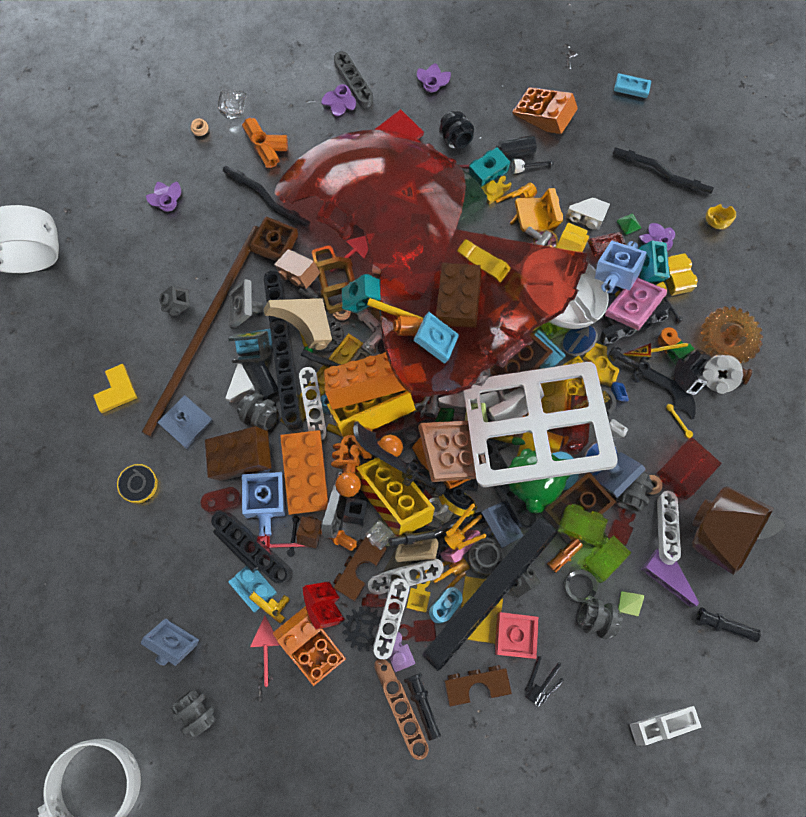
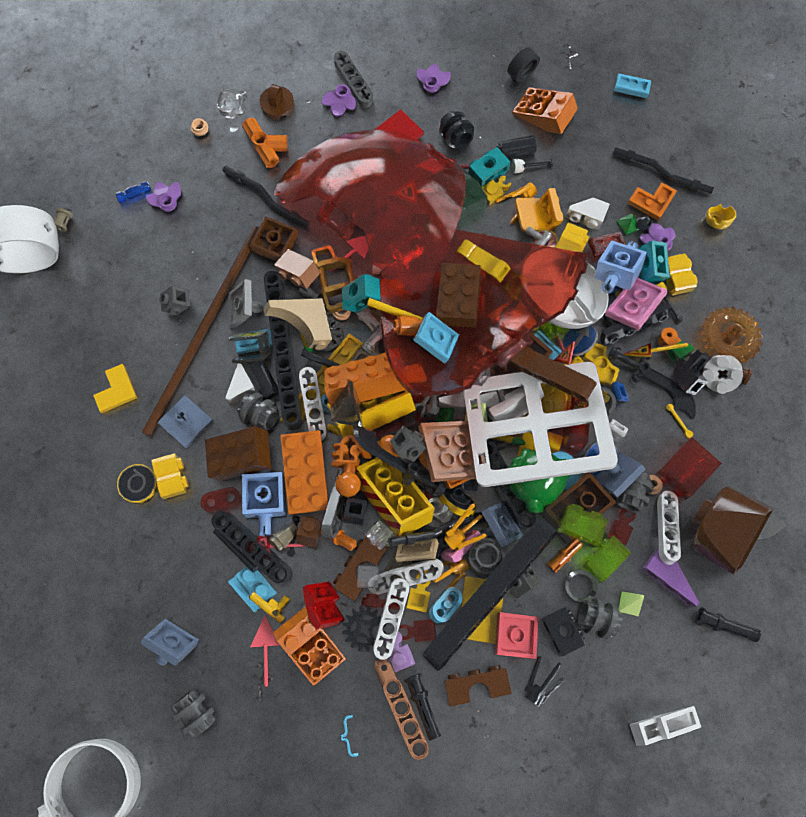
(61, 219): none -> dark tan bush
(133, 191): none -> clear blue axle
(169, 476): none -> yellow brick
(276, 102): none -> reddish brown tile
(283, 537): none -> dark tan cone
(345, 739): none -> medium azure piece
(347, 407): none -> clear smoke slope
(367, 577): none -> clear tile
(408, 444): none -> dark grey brick
(523, 64): none -> black tyre
(553, 373): none -> reddish brown beam
(563, 644): none -> black brick
(566, 354): none -> piece
(643, 222): none -> black hinge
(654, 204): none -> orange plate

